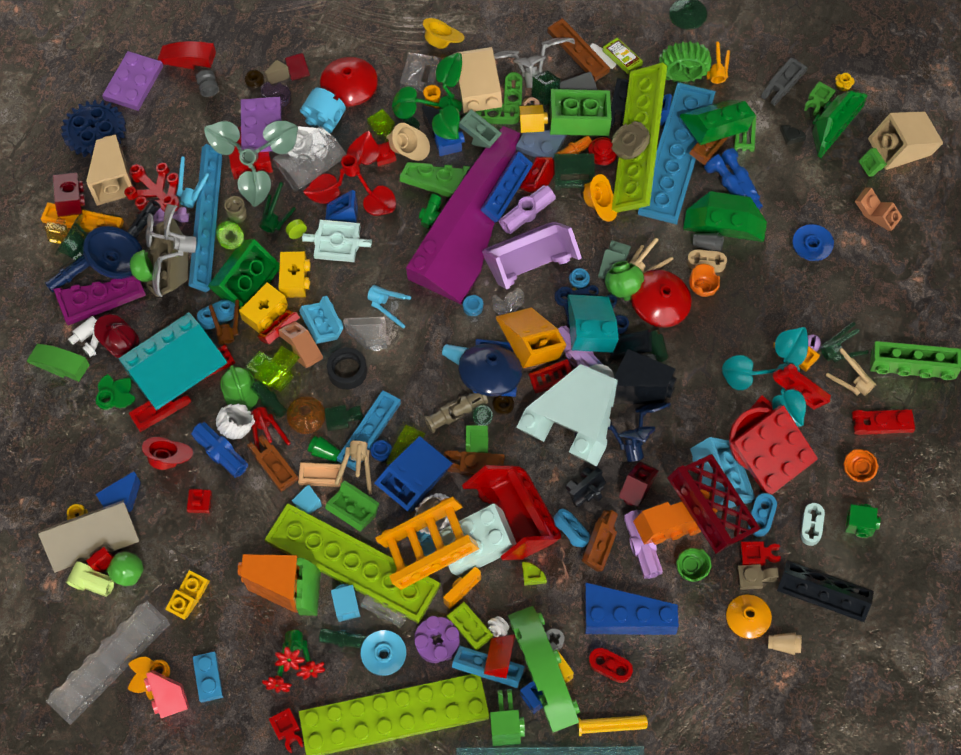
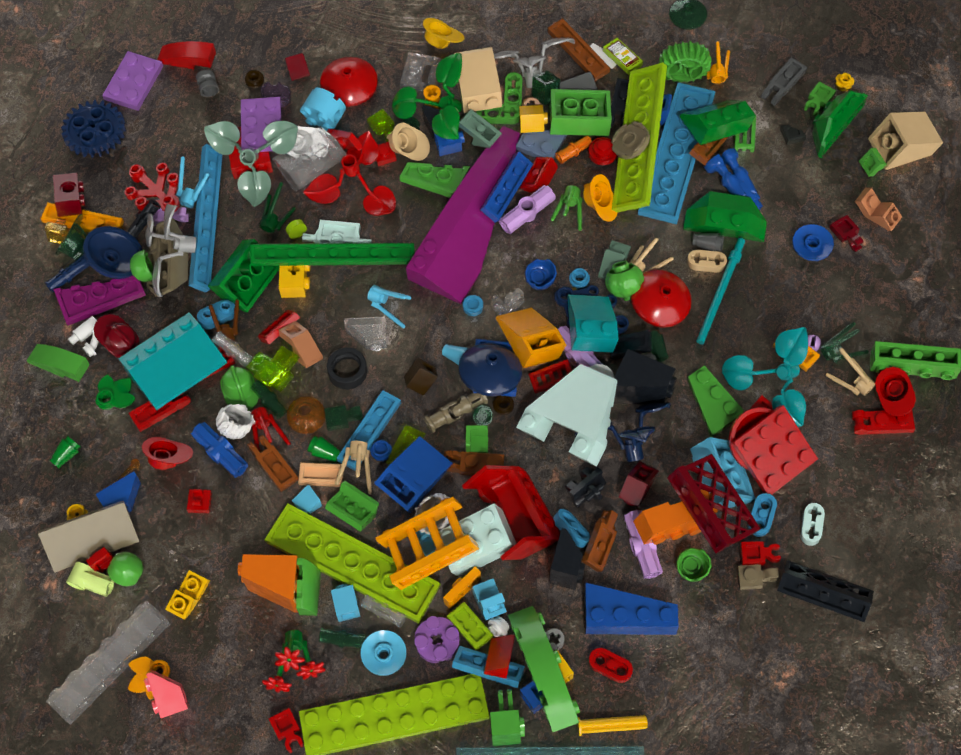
(65, 451): none -> green cone
(108, 171): tan slope -> none
(134, 464): none -> clear orange hinge
(207, 677): dark azure plate -> none
(232, 348): none -> clear pin
(235, 209): dark tan wheel -> none
(236, 239): clear neon green piece -> none
(263, 308): yellow brick -> none
(277, 72): dark tan slope -> none
(322, 321): medium azure bracket -> none
(331, 254): none -> green tile
(343, 208): blue slope -> none
(346, 139): none -> red plate
(420, 376): none -> dark brown panel
(430, 214): green plate -> none
(489, 599): none -> medium azure brick
(530, 250): lavender windscreen -> none
(532, 574): lime tile -> none
(540, 274): none -> blue hair
(567, 563): none -> black slope
(570, 198): none -> bright green plant
(573, 165): clear green plate -> none
(704, 280): orange hair -> none
(715, 402): none -> bright green wing
(734, 258): none -> teal bar
(747, 626): light orange dish -> none
(786, 643): tan cone -> none
(813, 394): red plate -> none
(845, 230): none -> dark red plate
(860, 465): orange hair -> none
(862, 520): green brick -> none
(895, 391): none -> red piece

